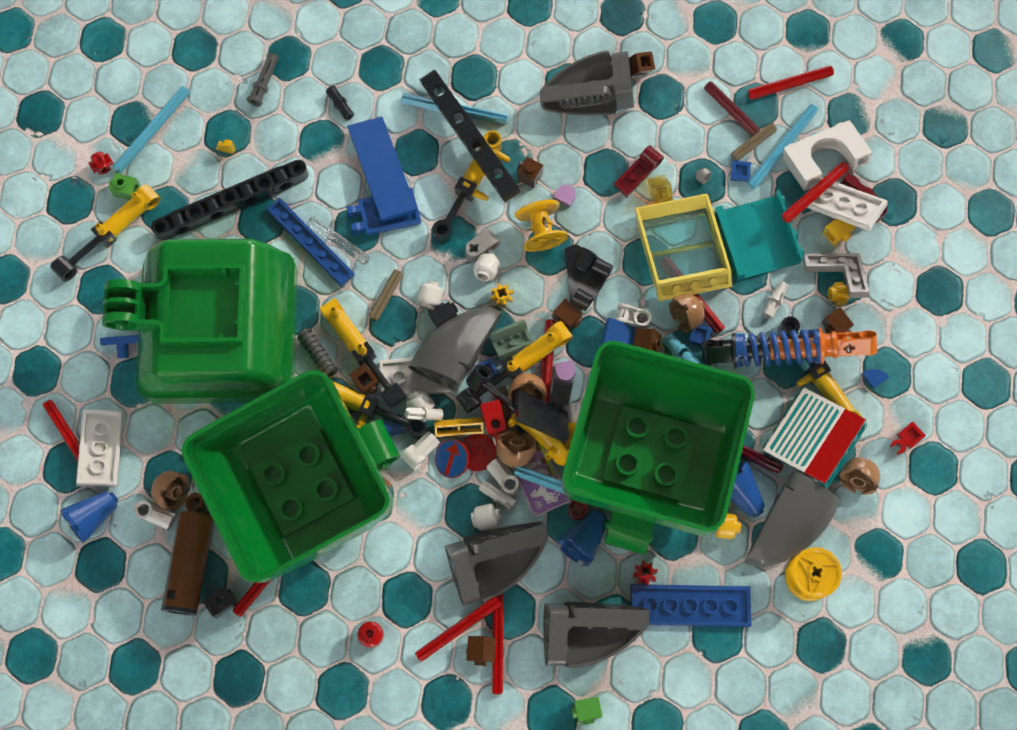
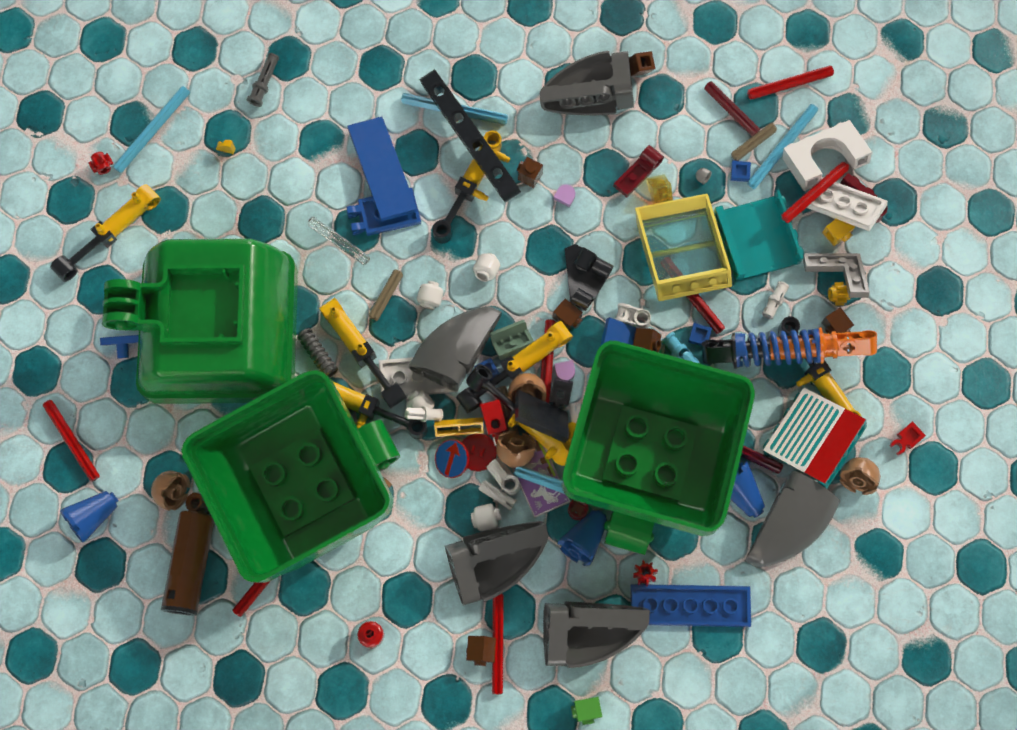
(99, 448): white tile -> none
(123, 186): bright green brick -> none
(155, 515): white piece -> none
(216, 205): black beam -> none
(218, 610): black brick -> none
(310, 242): blue tile -> none
(340, 103): black pin -> none
(360, 375): reddish brown brick -> none
(392, 427): blue tile -> none
(416, 454): white piece -> none
(442, 313): black brick -> none
(458, 628): red axle -> none
(484, 243): light grey piece -> none
(499, 291): yellow gear -> none
(538, 214): yellow piece -> none
(688, 311): medium nougat cylinder -> none
(729, 527): yellow head -> none
(826, 571): yellow piece -> none
(874, 377): blue tile -> none

